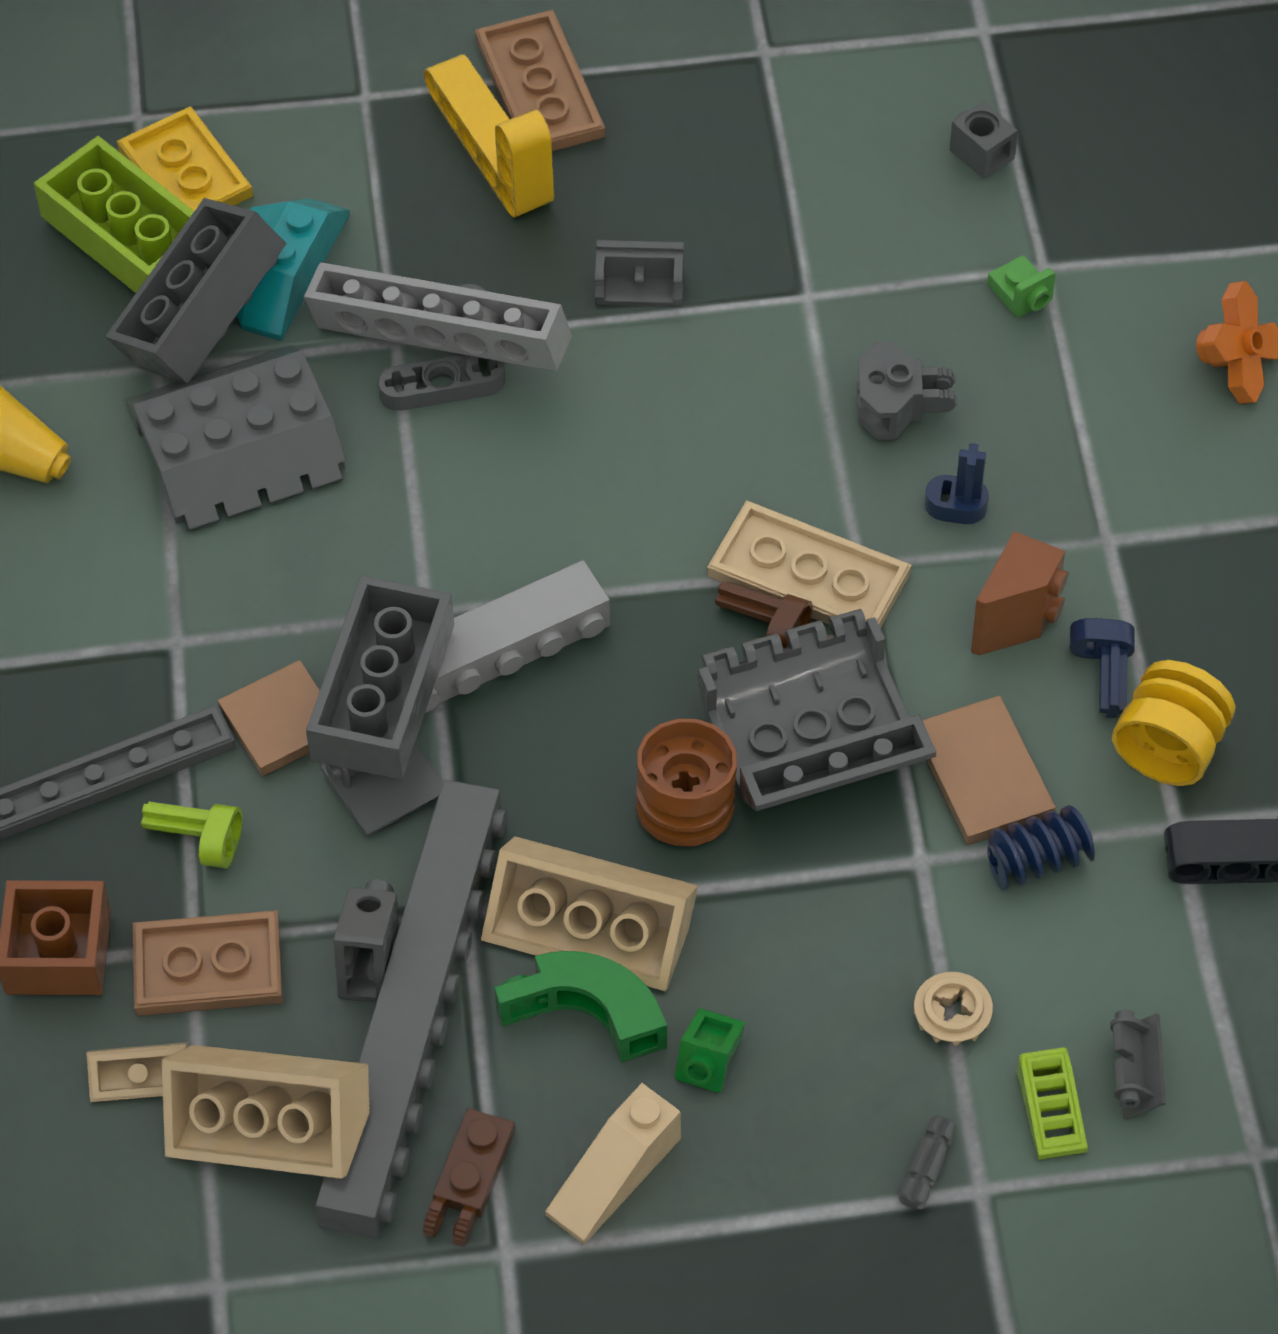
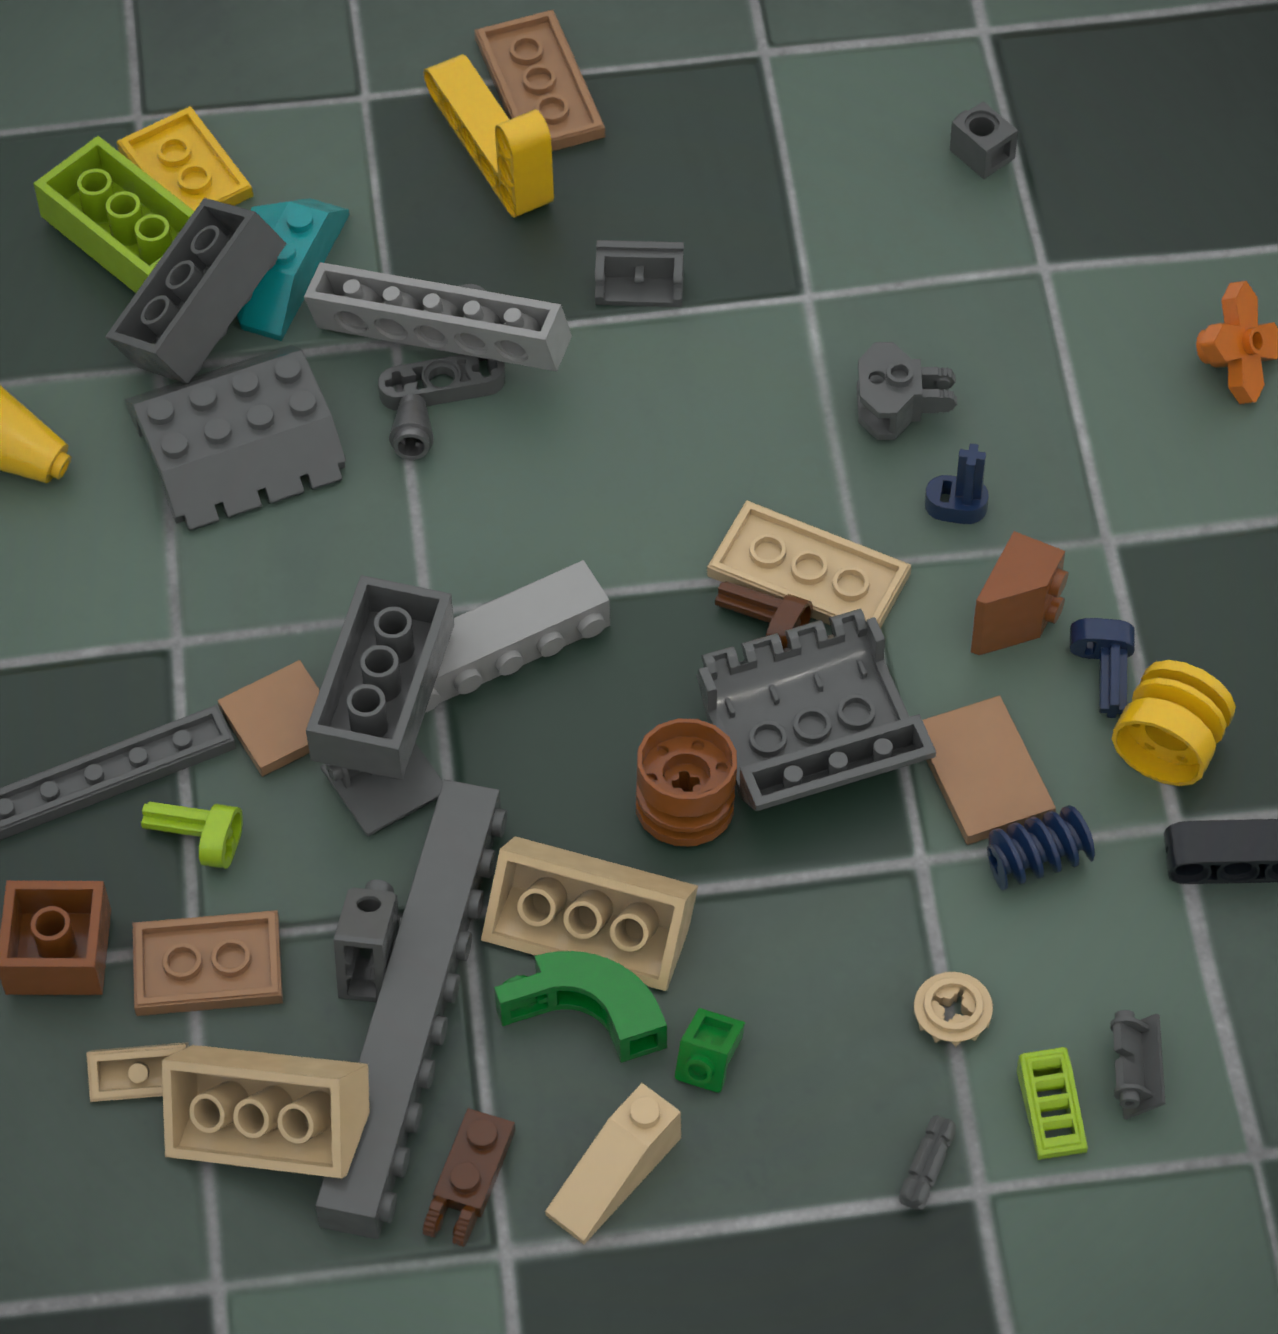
(411, 428): none -> flat silver cone
(1022, 286): bright green bracket -> none

